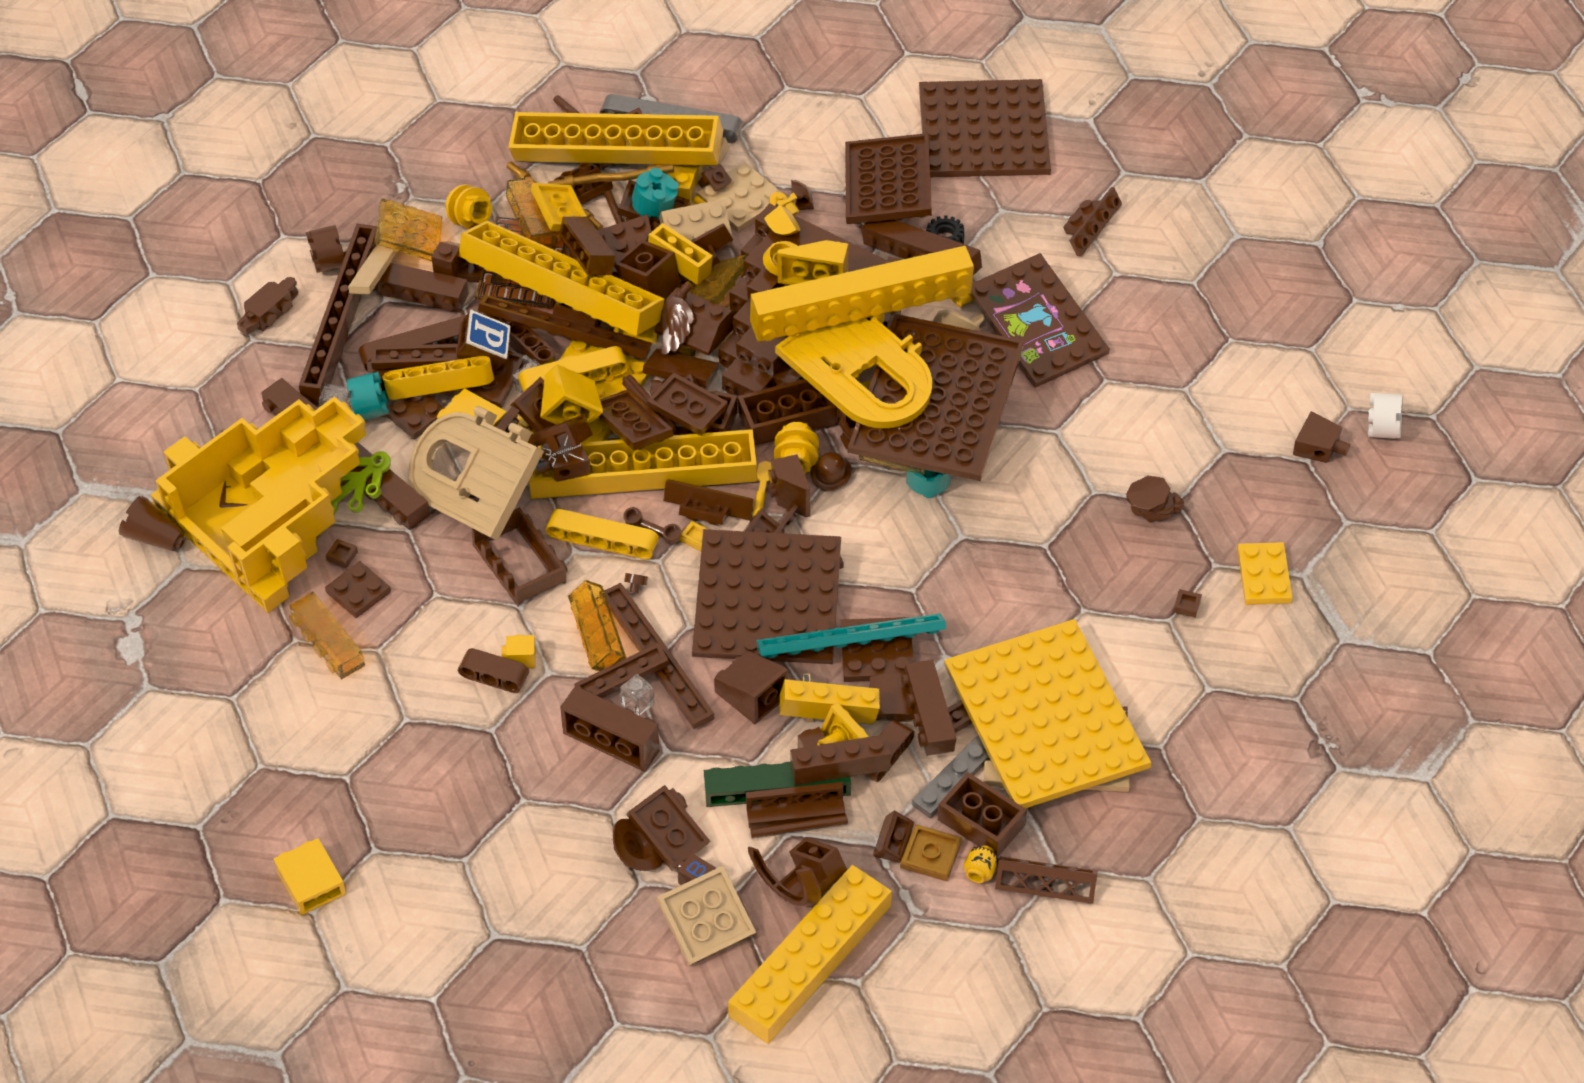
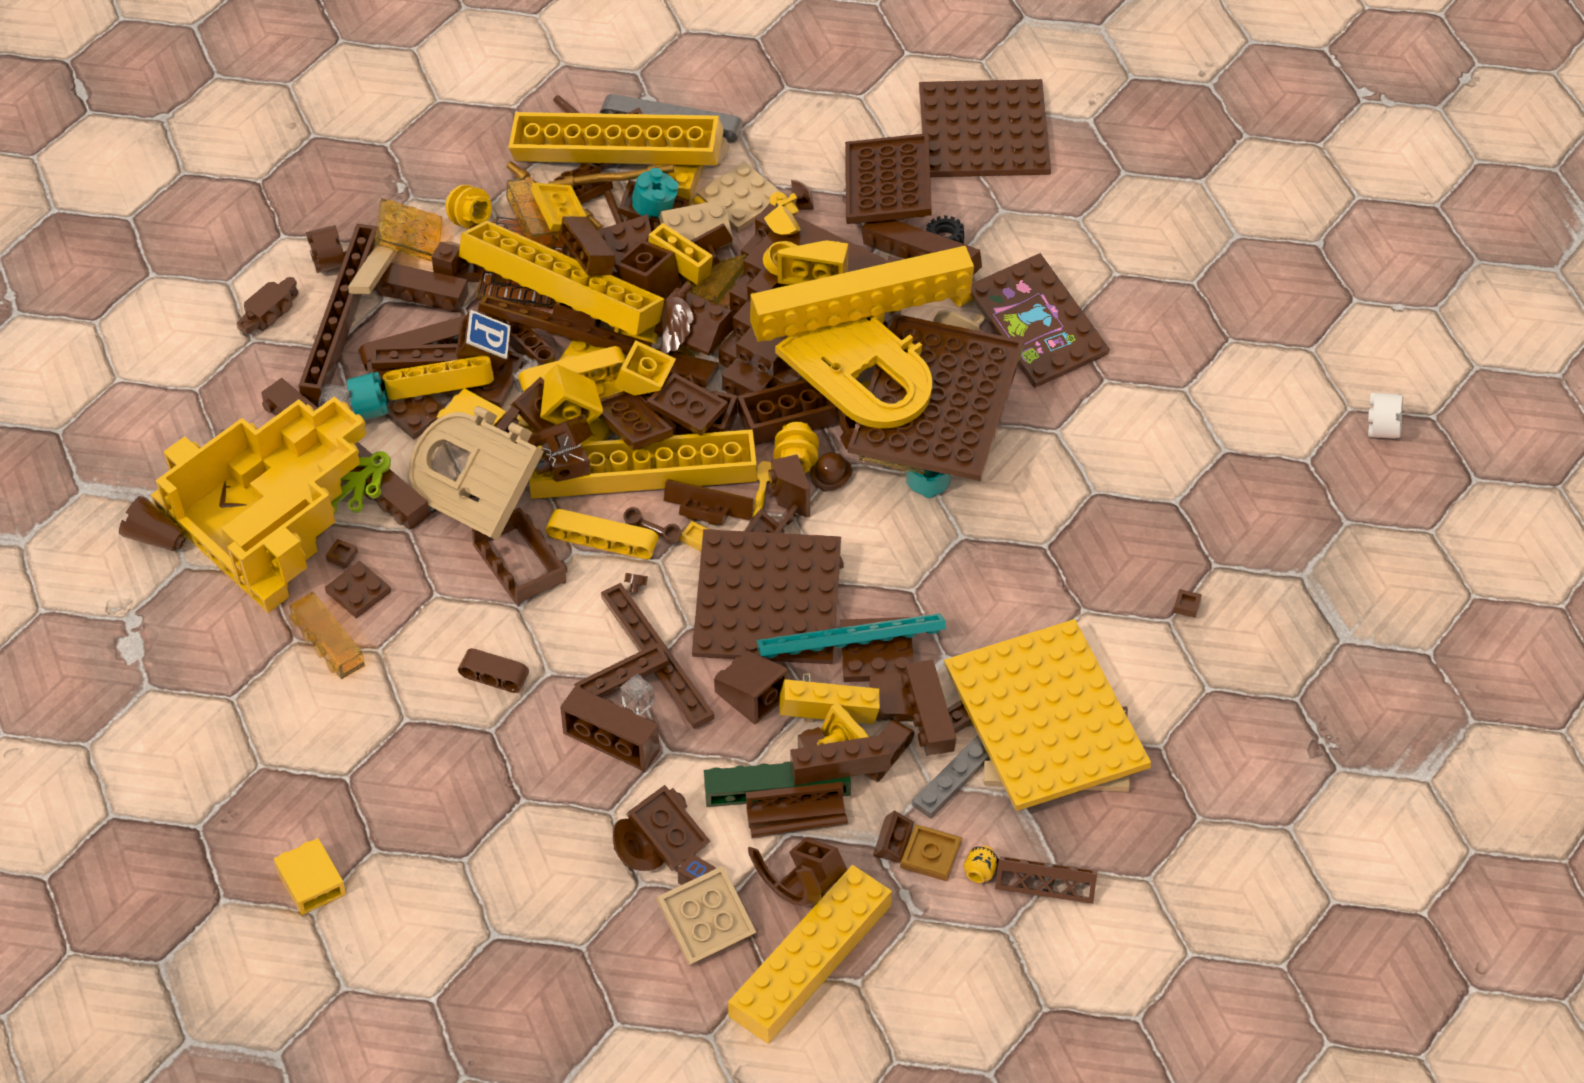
(520, 649): yellow brick -> none
(596, 625): clear yellow brick -> none
(644, 370): none -> yellow slope
(716, 177): reddish brown bracket -> none
(981, 814): reddish brown brick -> none
(1090, 220): reddish brown bracket -> none
(1153, 500): reddish brown piece -> none
(1264, 573): yellow plate -> none
(1319, 439): reddish brown torso -> none

